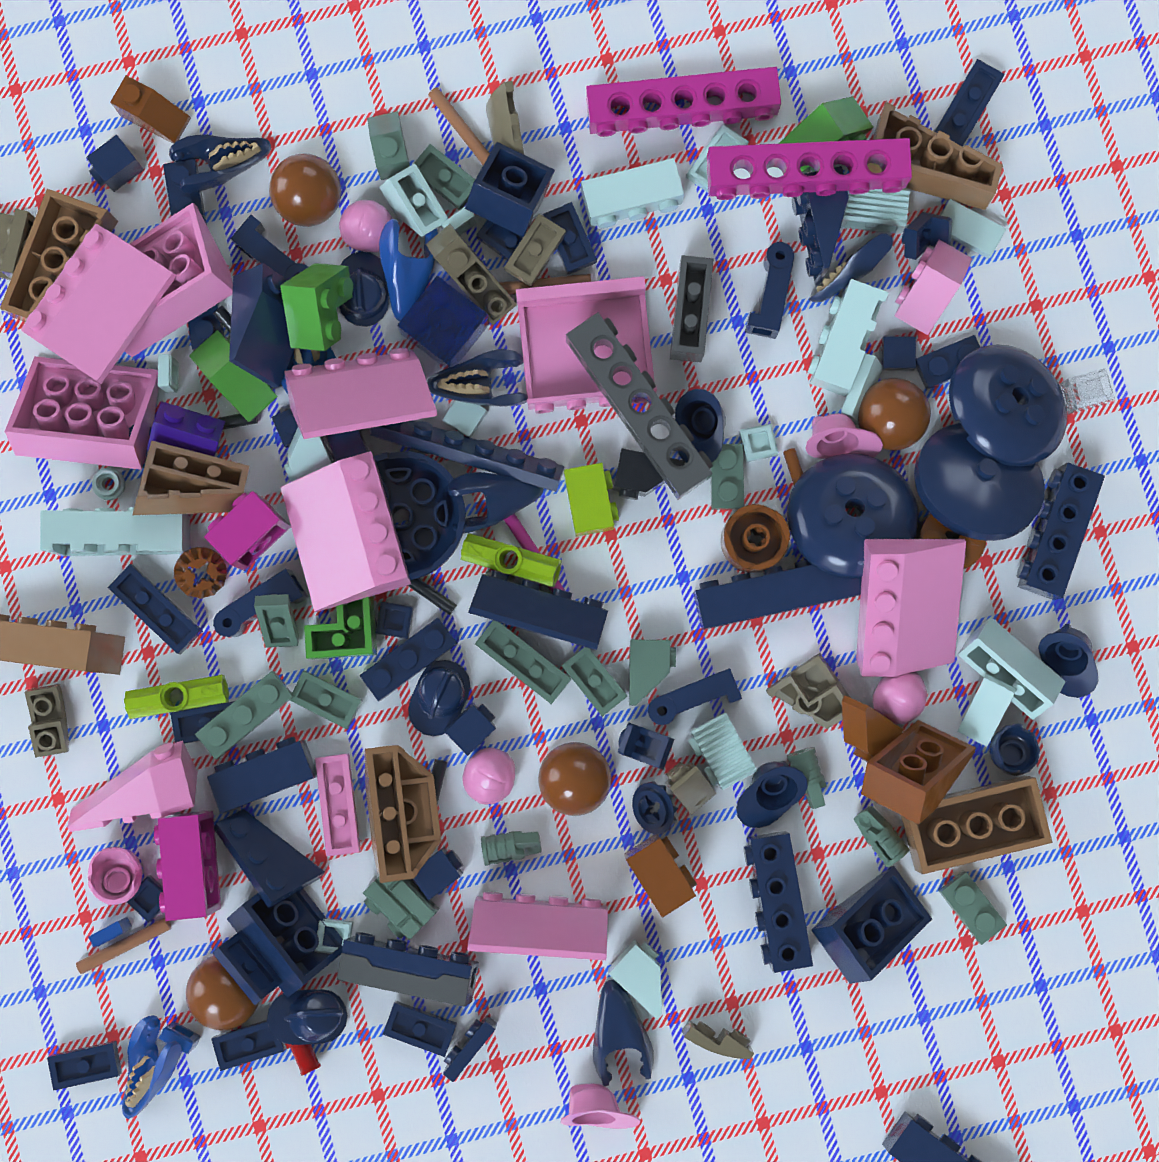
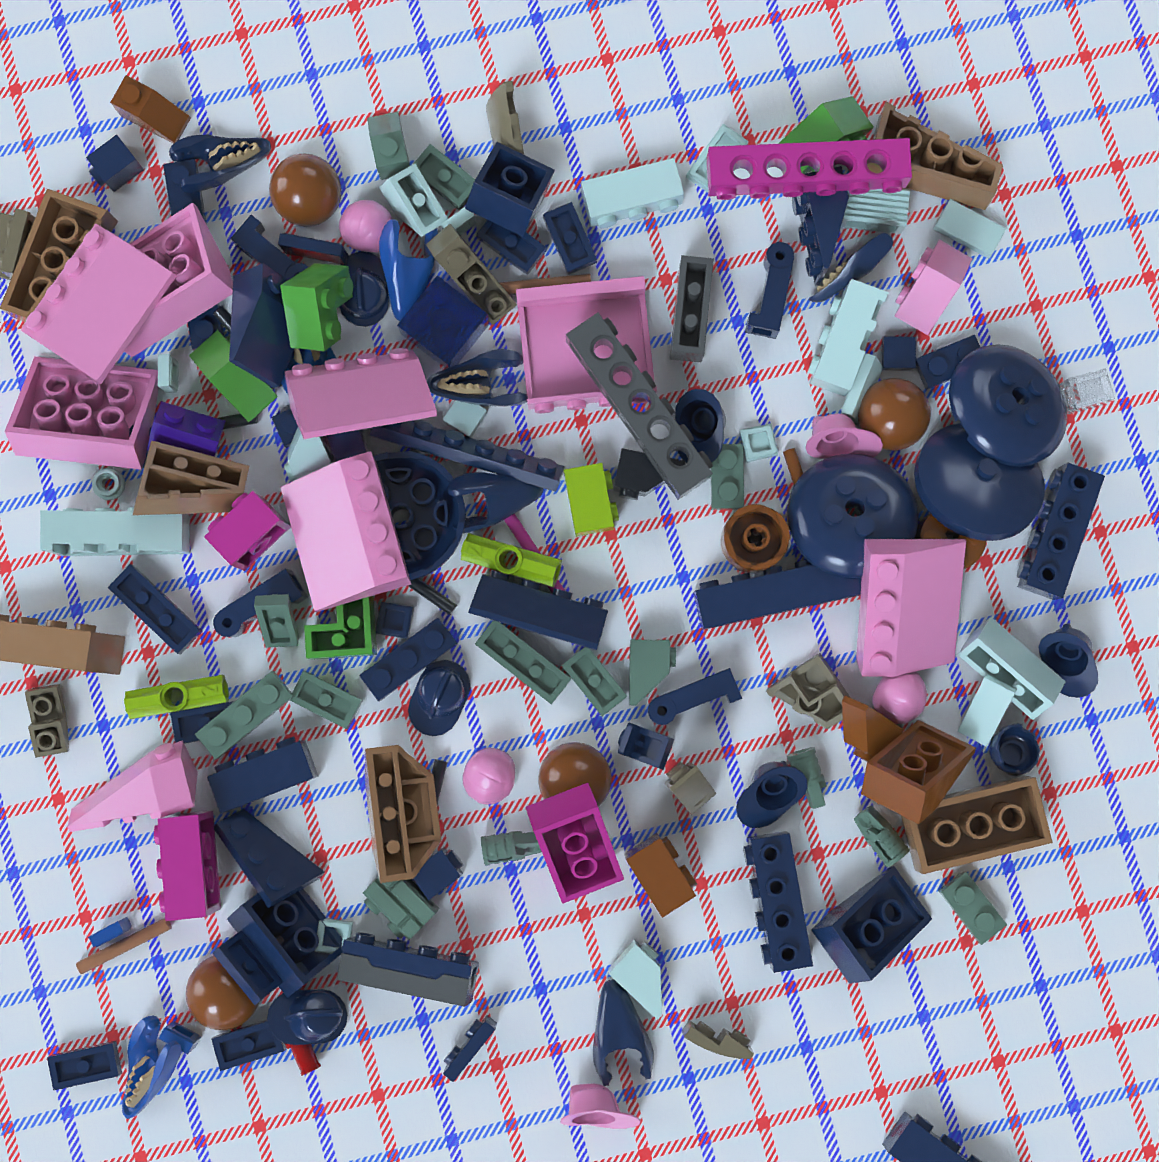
(114, 875): bright pink hair -> none
(147, 898): dark blue tile -> none
(196, 558): dark orange gear -> none
(313, 248): none -> dark blue tile
(337, 805): bright pink plate -> none
(419, 1028): dark blue plate -> none
(459, 125): nougat bar -> none
(471, 727): dark blue brick -> none
(535, 250): dark tan plate -> none
(539, 927): bright pink slope -> none
(574, 843): none -> dark pink brick
(633, 95): dark pink brick -> none
(644, 800): dark blue gear -> none
(722, 751): light aqua brick -> none
(925, 232): dark blue bracket -> none
(970, 102): dark blue plate -> none

